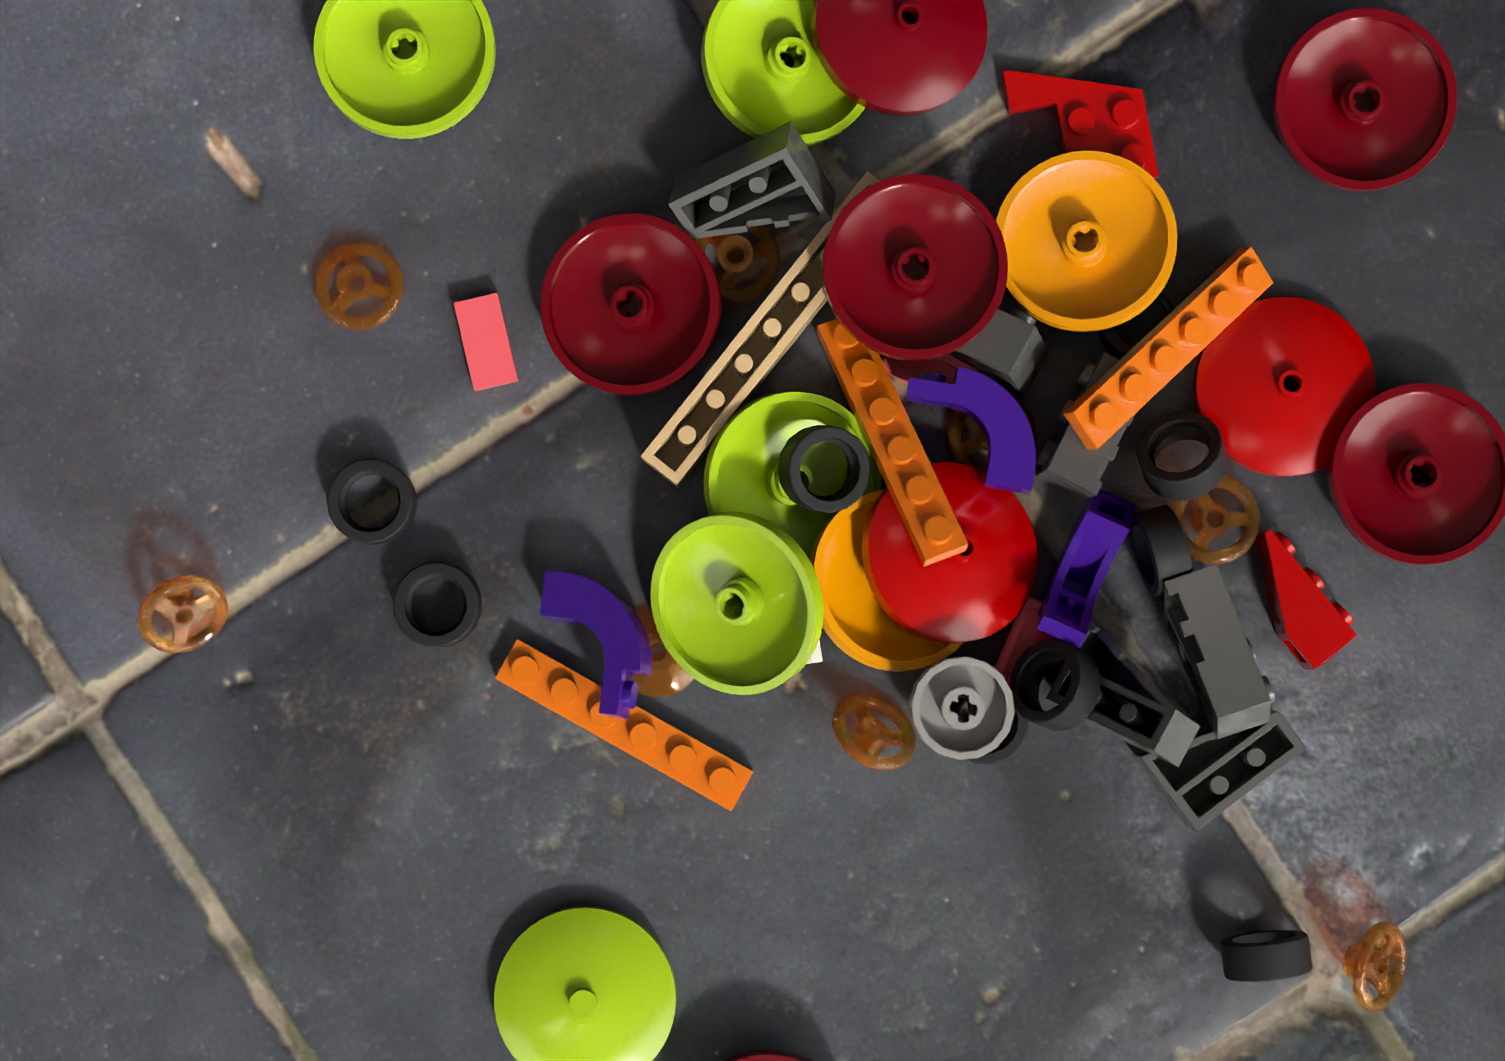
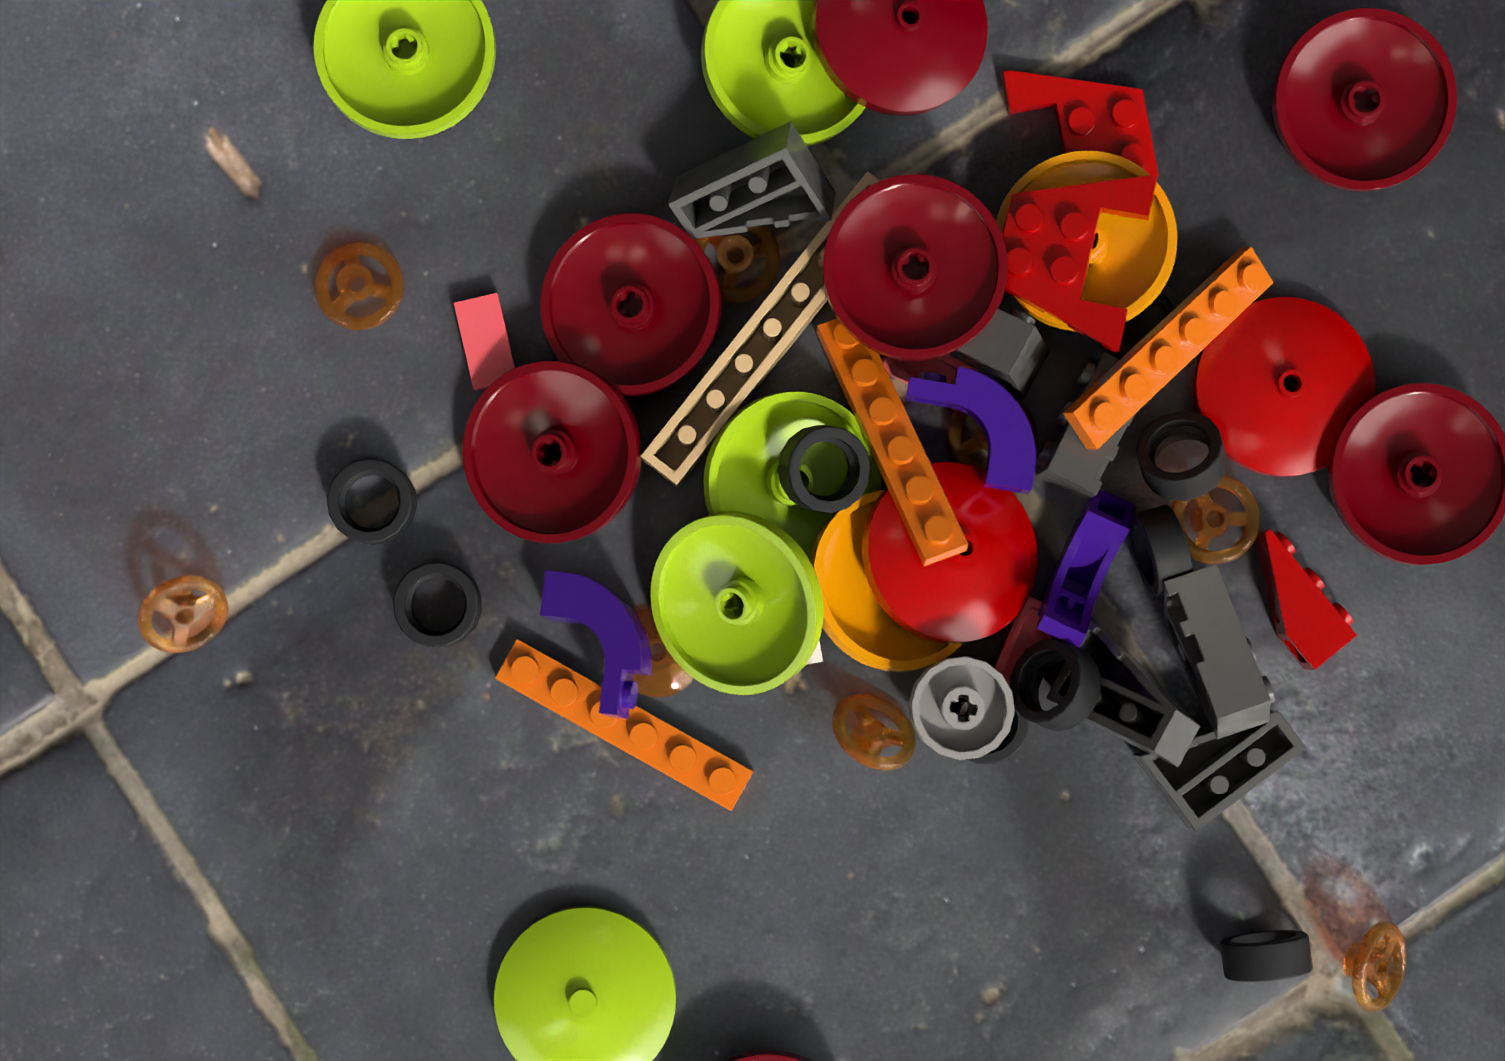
(513, 457): none -> dark red dish
(1051, 246): none -> red wing

